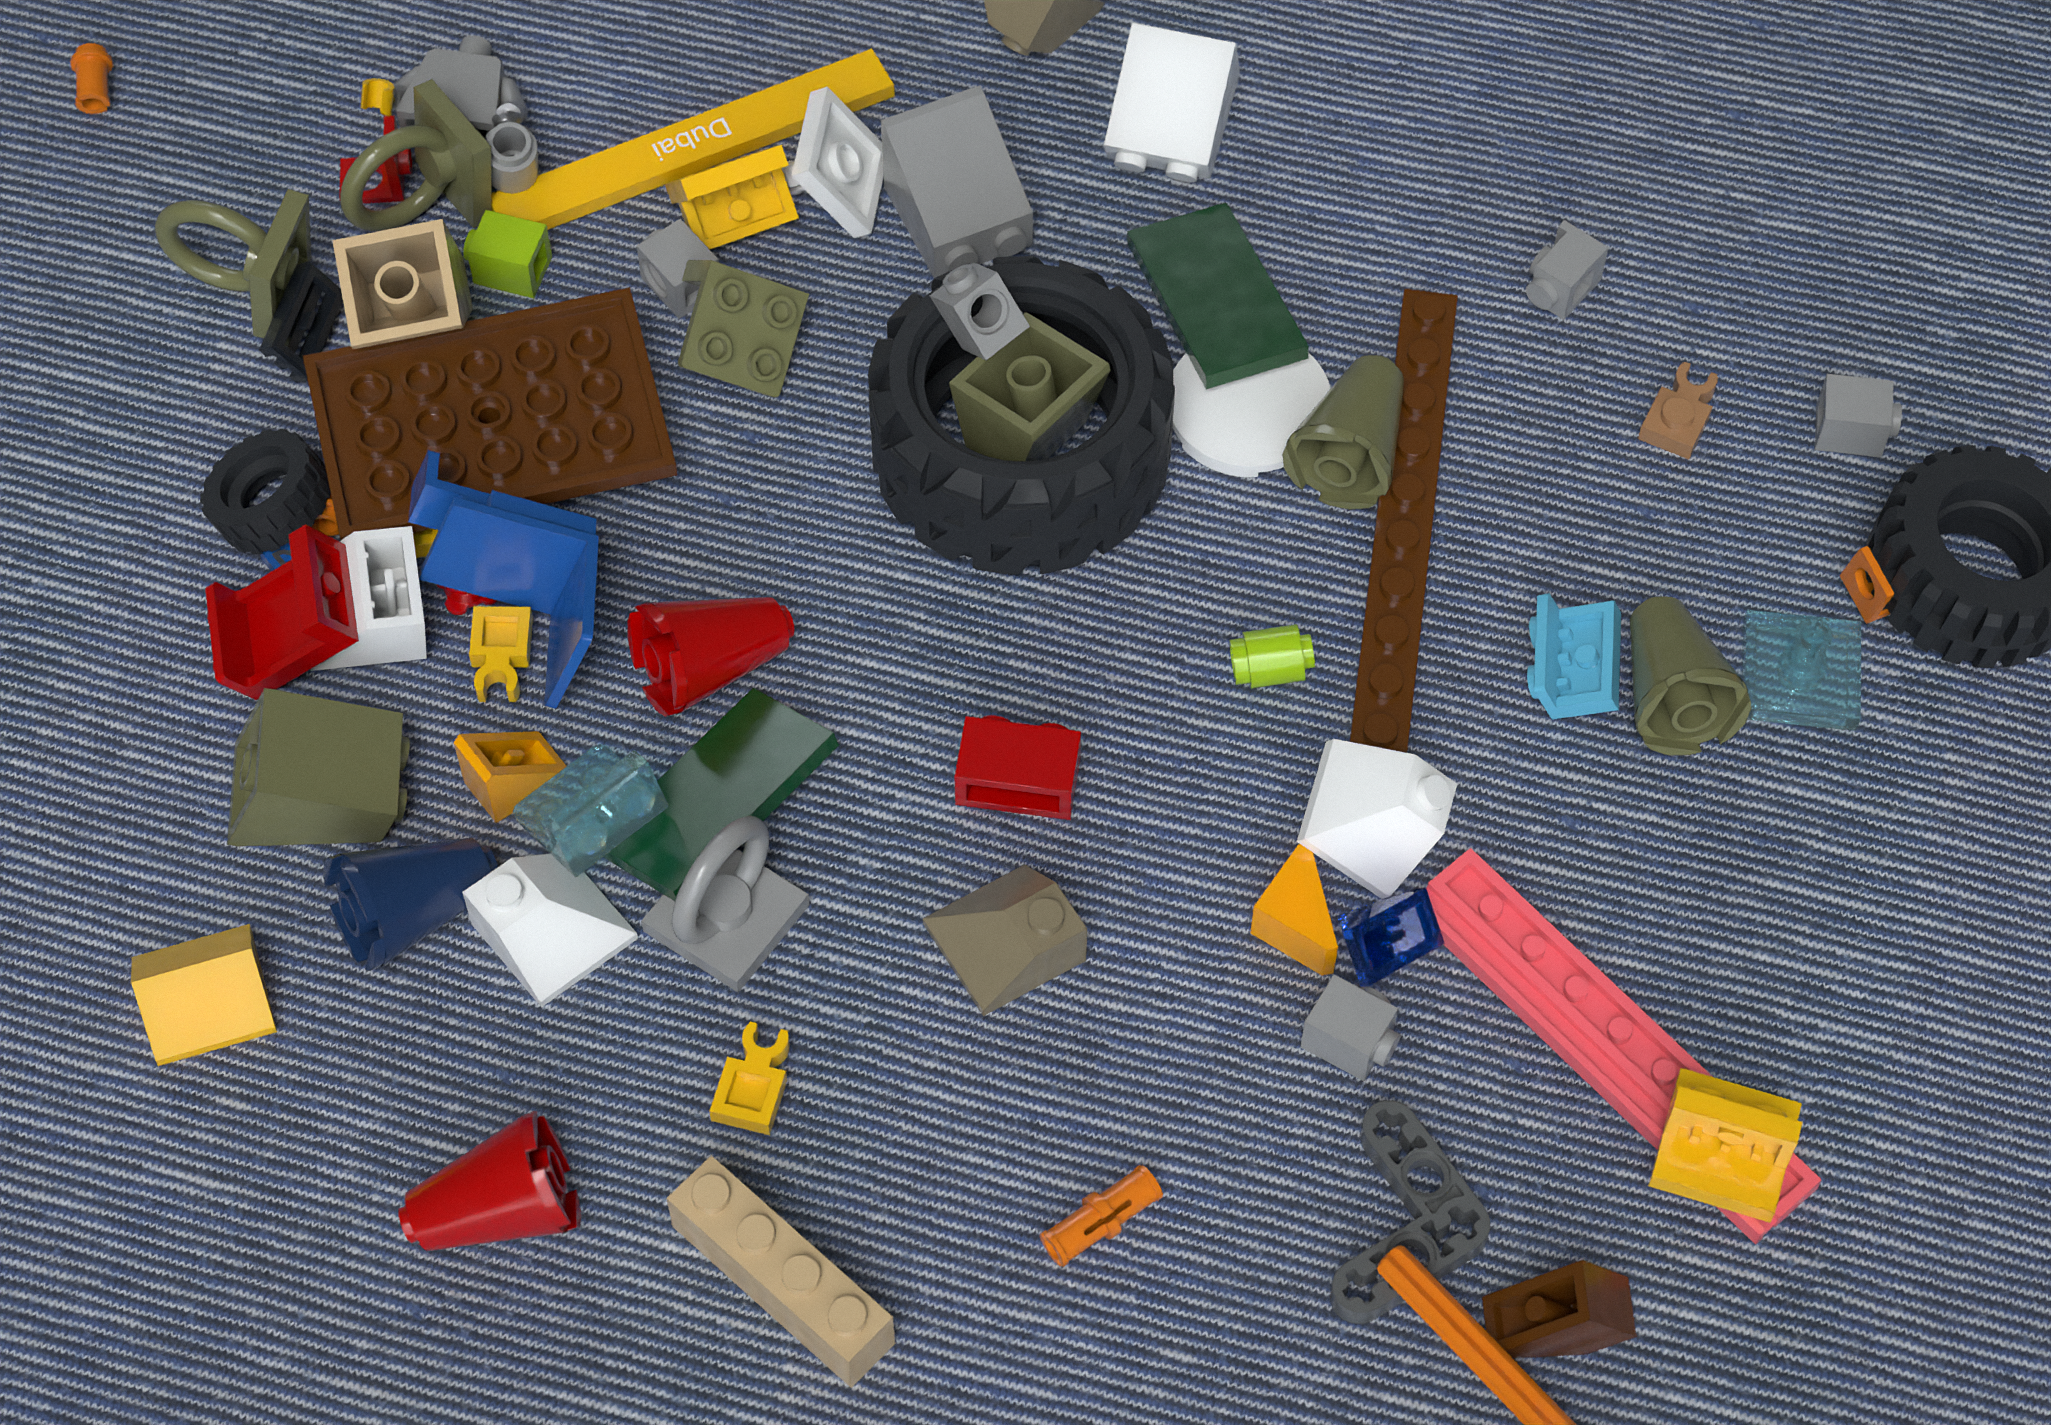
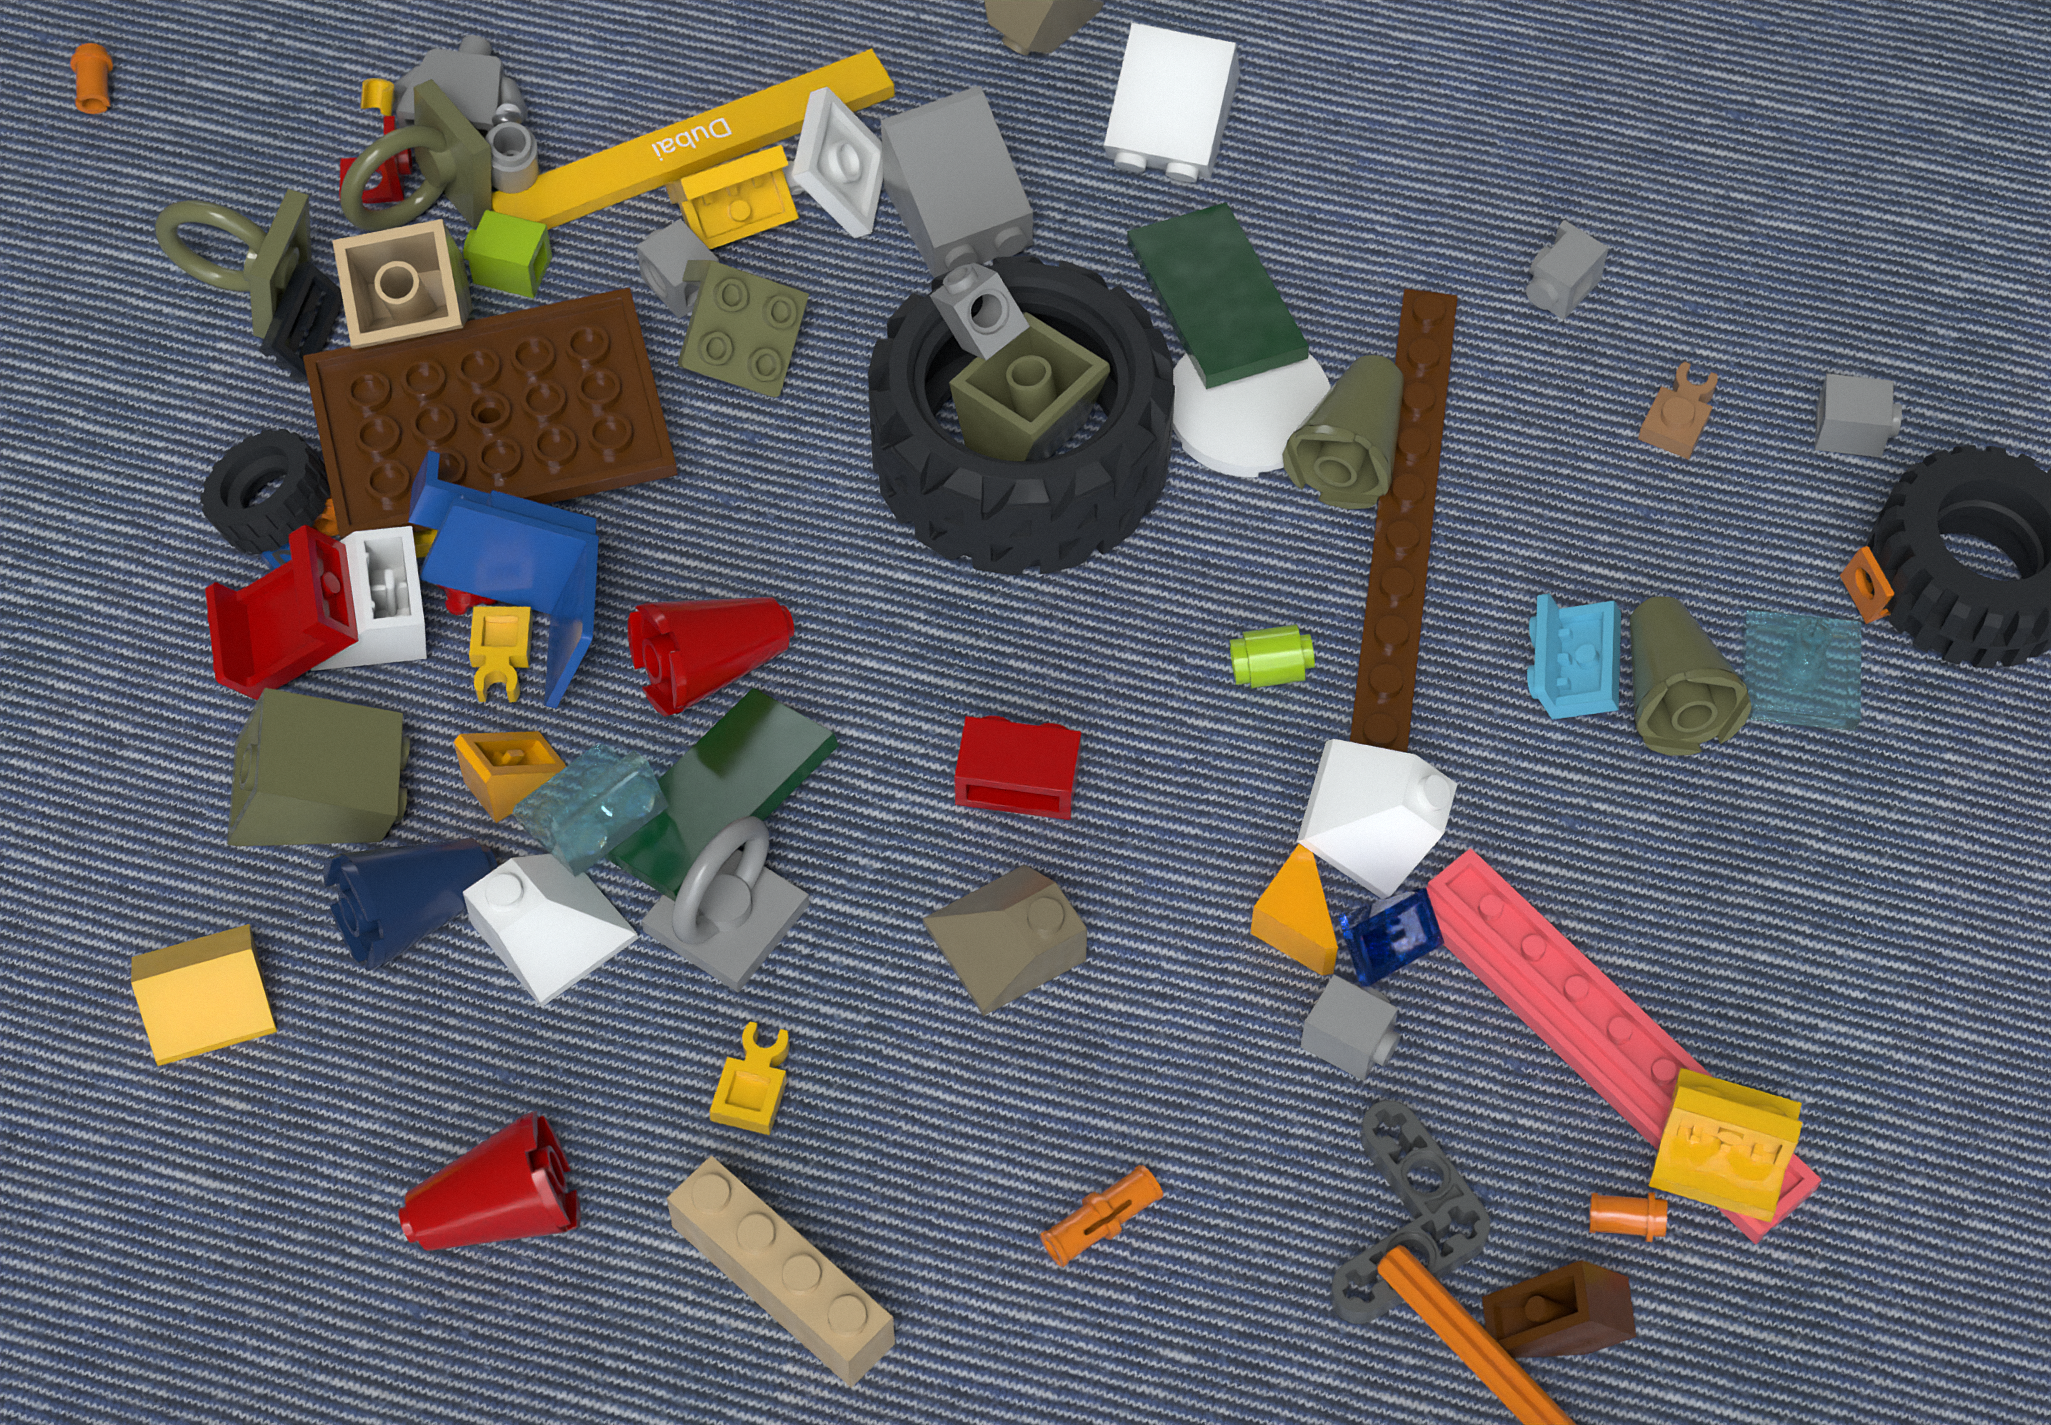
(1628, 1215): none -> orange pin

